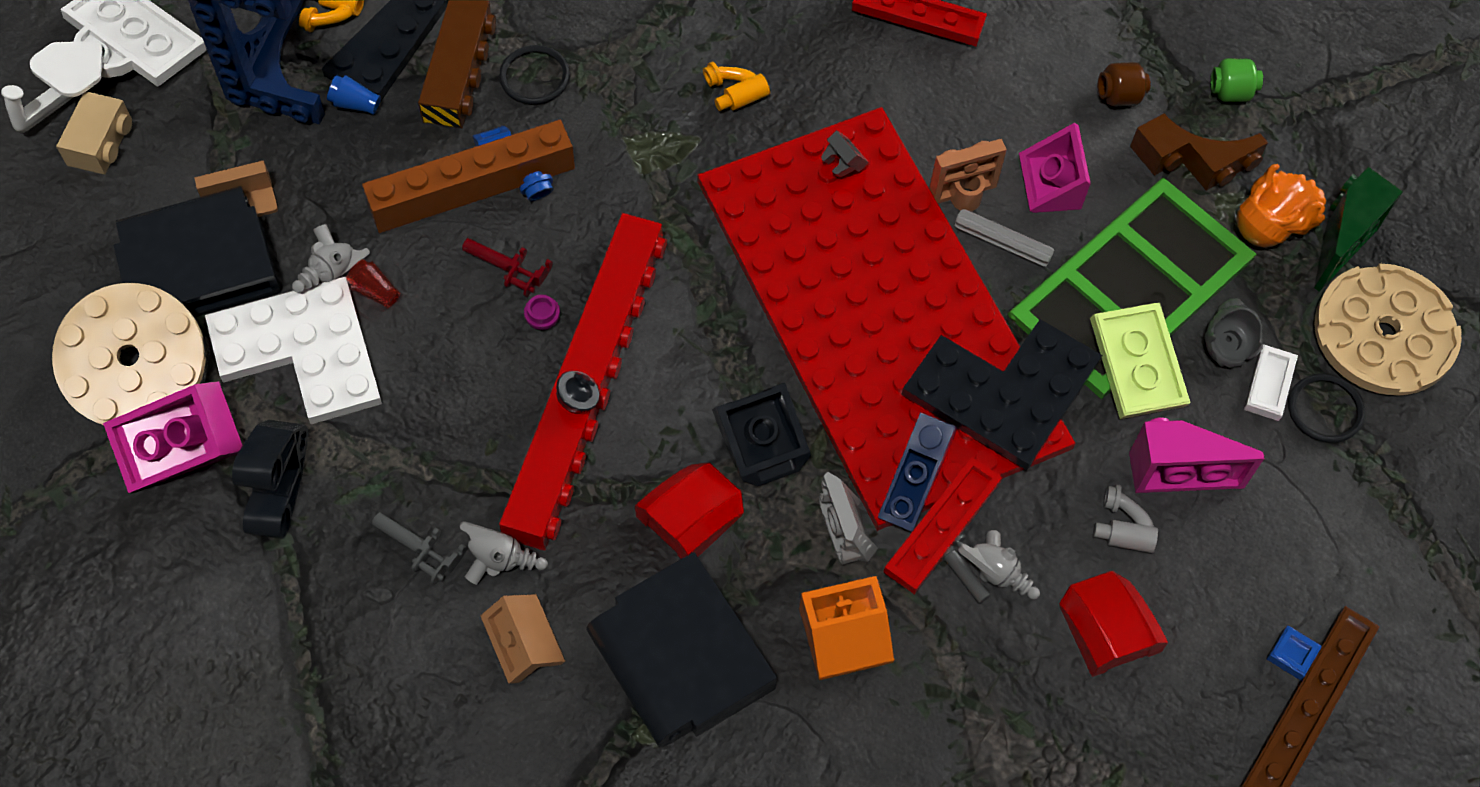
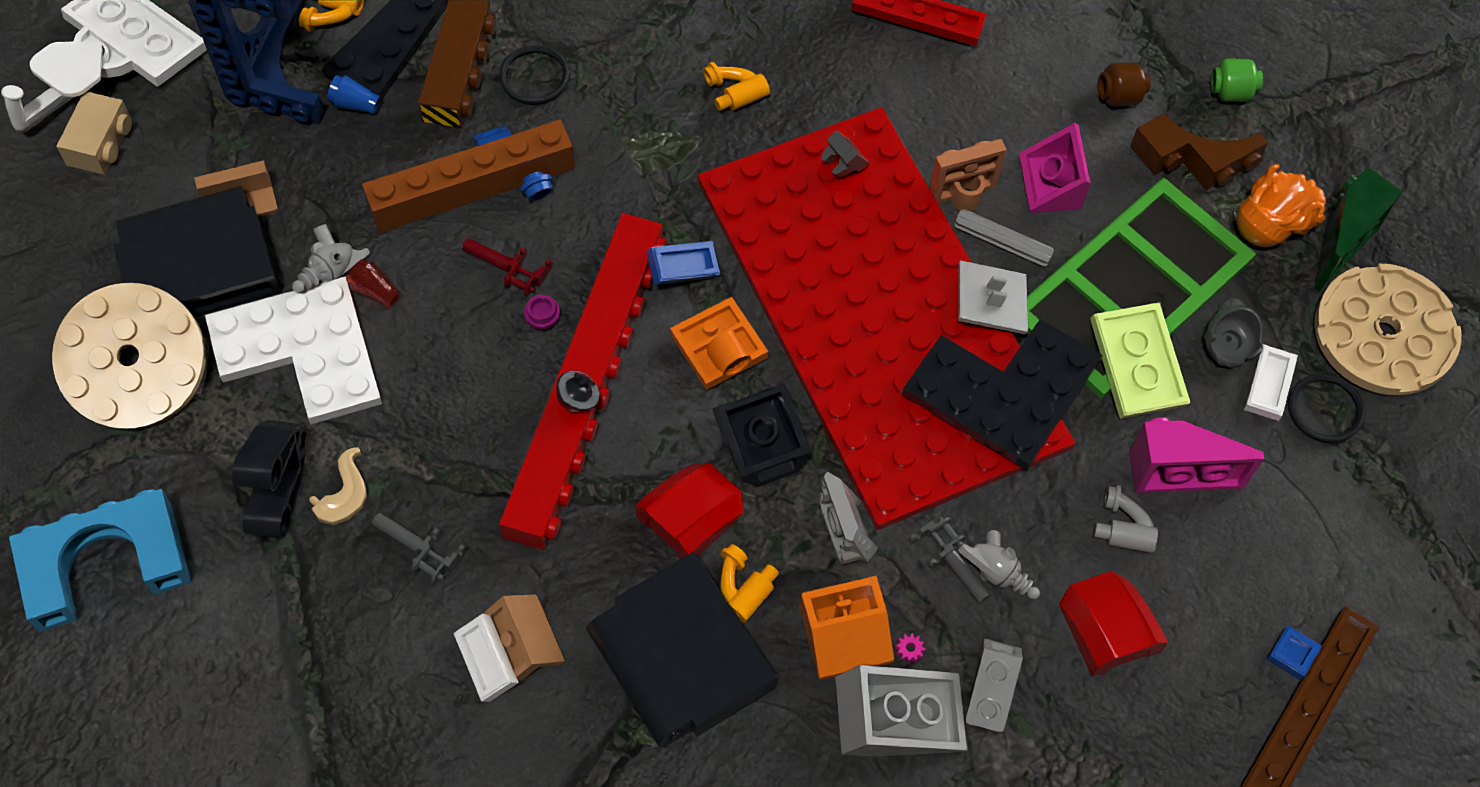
(48, 551): none -> dark azure arch
(173, 436): dark pink slope -> none
(349, 500): none -> tan piece
(485, 658): none -> white tile
(496, 553): light grey piece -> none
(683, 262): none -> tile
(718, 343): none -> orange plate
(752, 592): none -> light orange plant
(899, 712): none -> light grey slope
(907, 655): none -> dark pink piece
(917, 471): dark blue slope -> none
(942, 525): red plate -> none
(992, 297): none -> light grey piece
(994, 685): none -> light grey bracket

